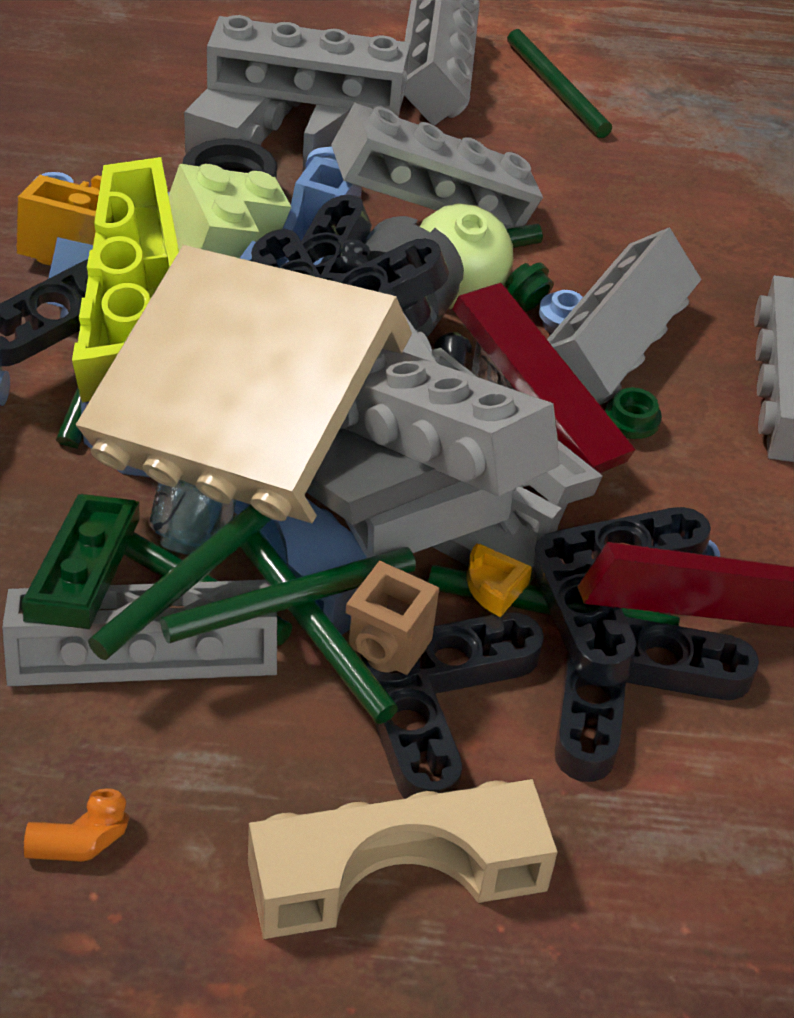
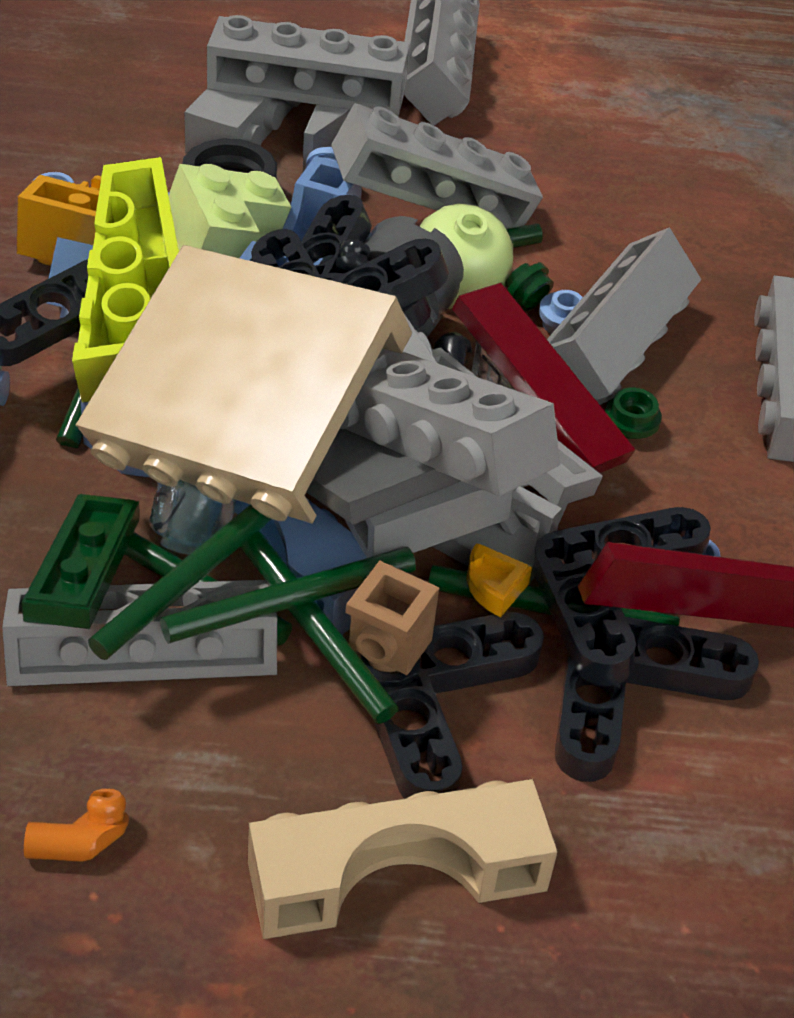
(560, 83): dark green bar -> none

